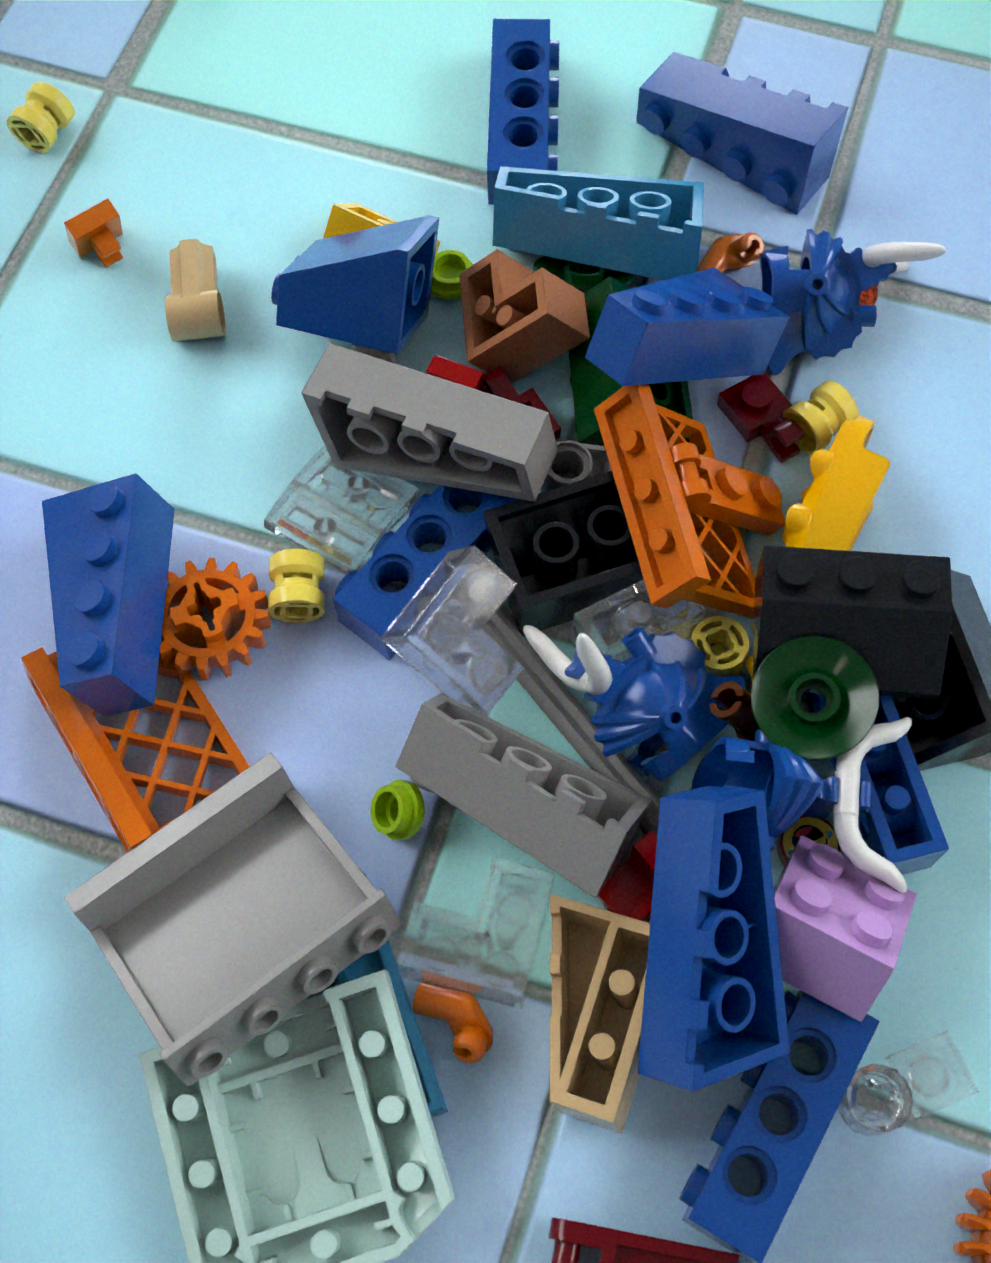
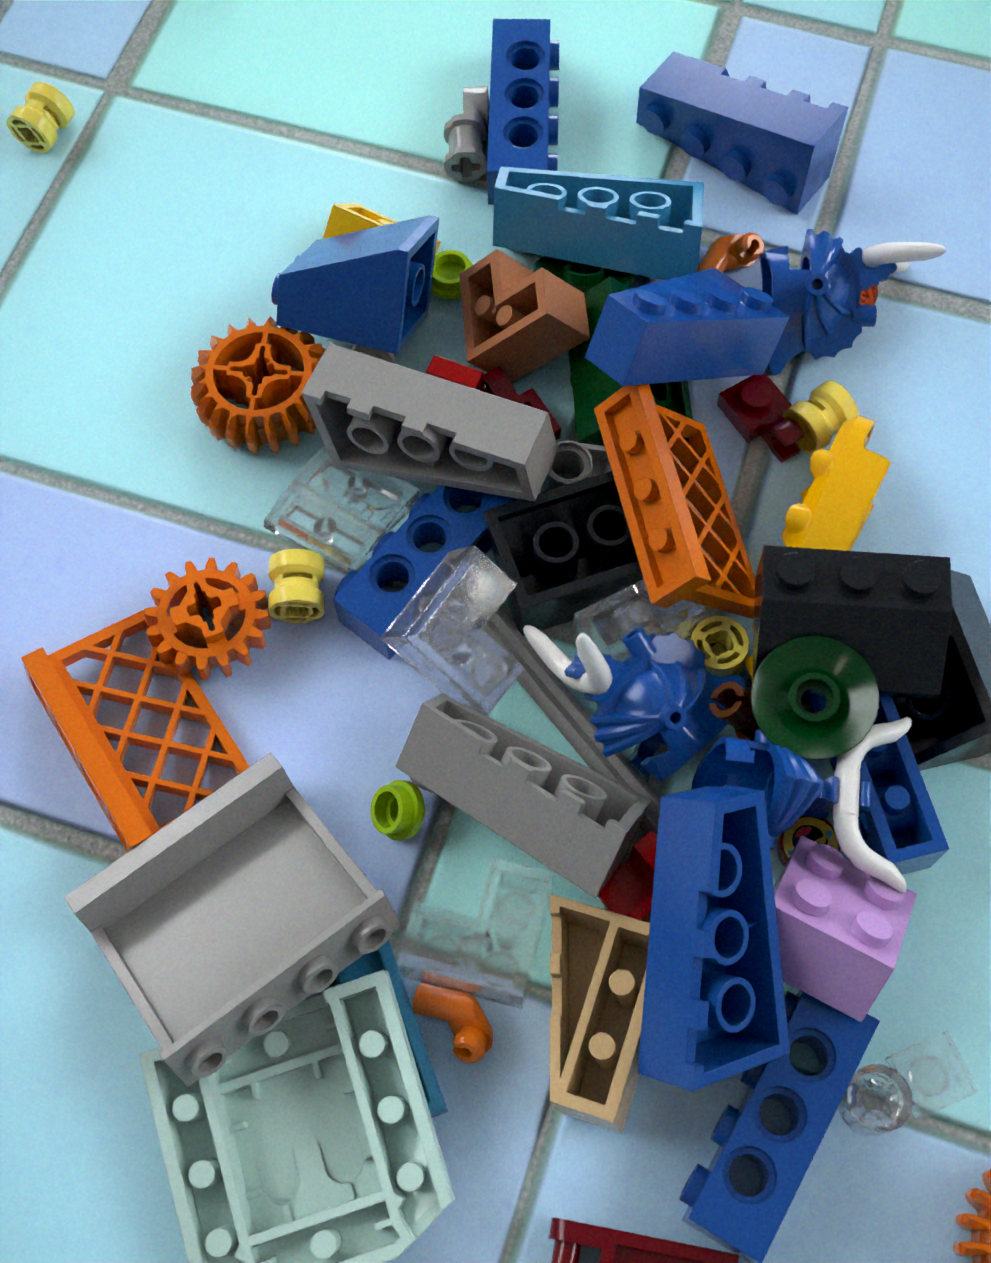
(96, 231): orange tile -> none
(109, 590): blue wedge -> none
(195, 302): tan piece -> none
(248, 370): none -> orange gear
(466, 135): none -> light grey connector
(727, 491): orange plate -> none

